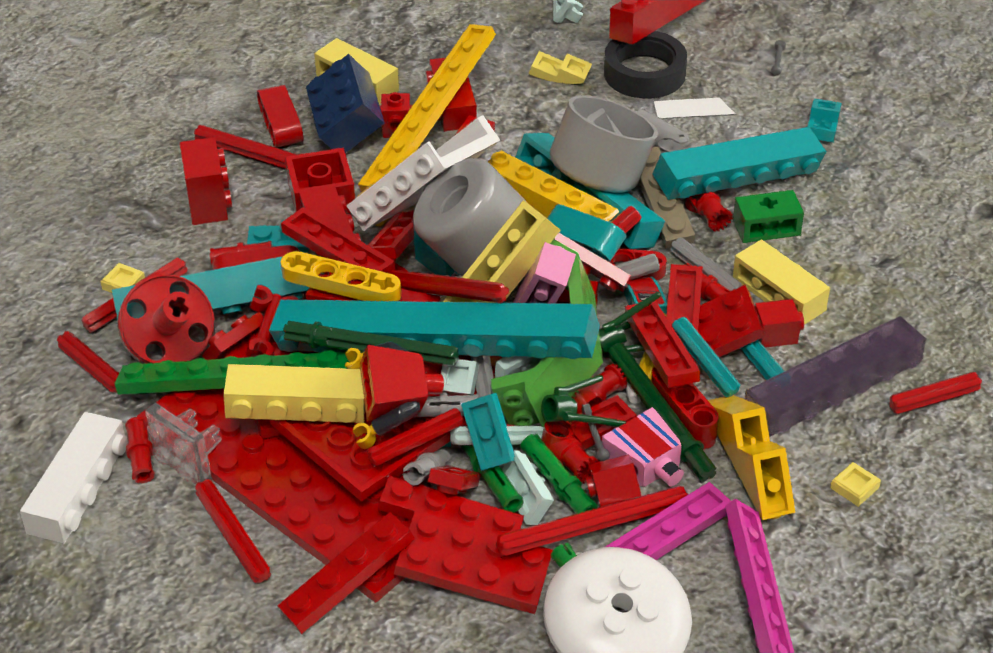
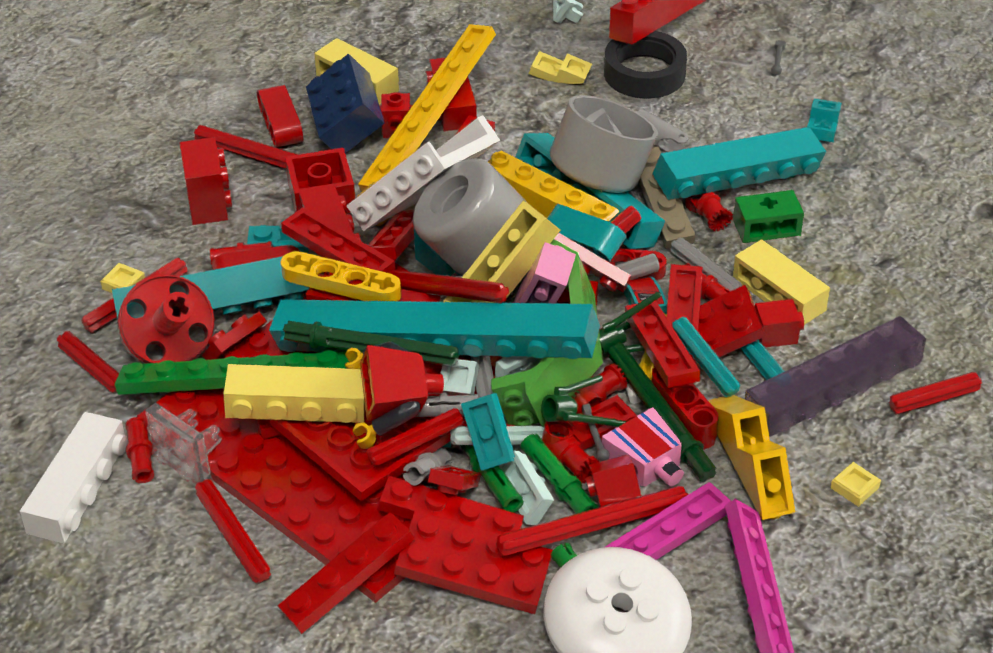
(268, 303): red bar -> none
(691, 107): white sticker -> none

